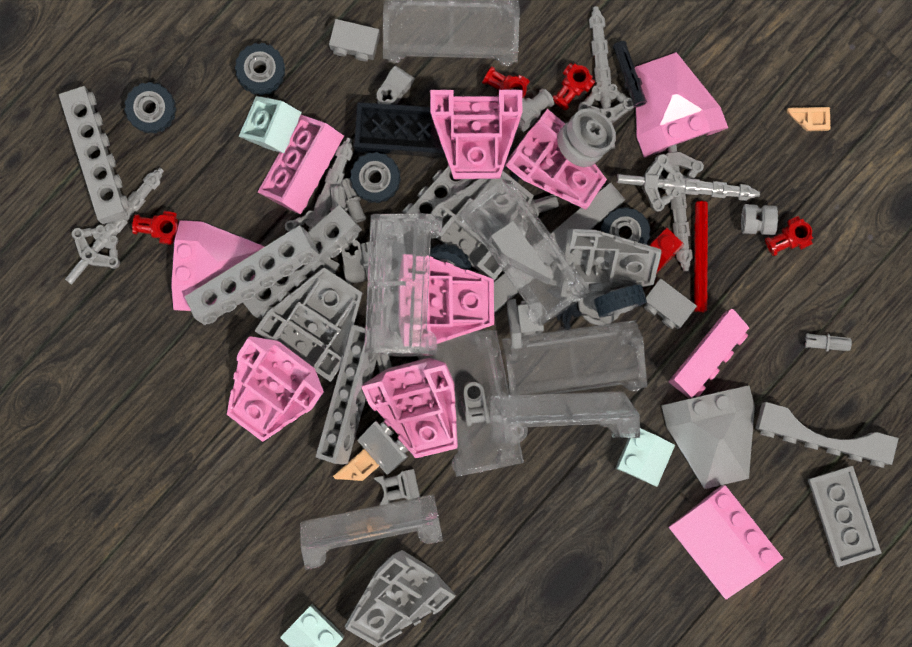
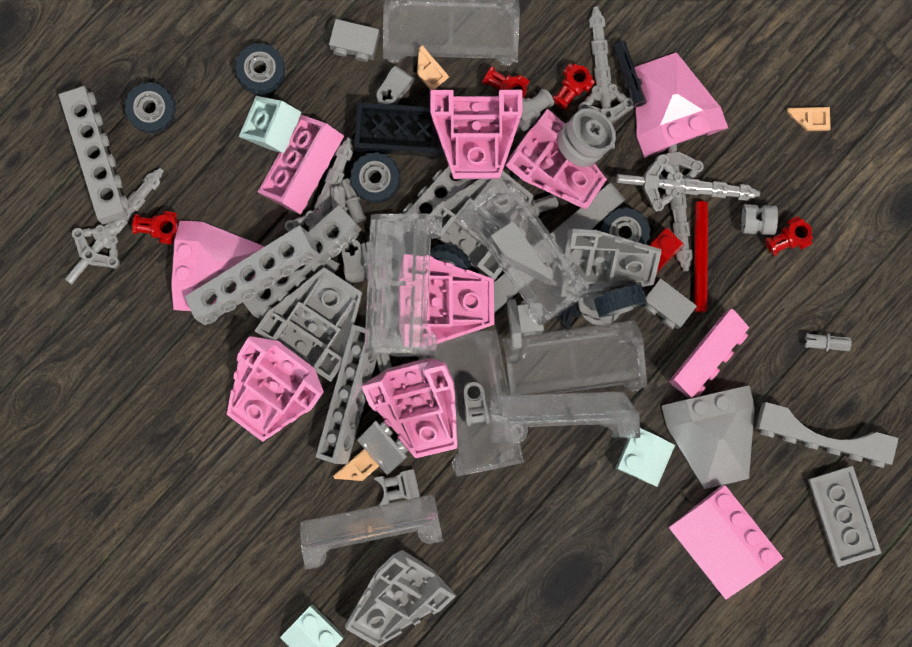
(429, 70): none -> light nougat tile

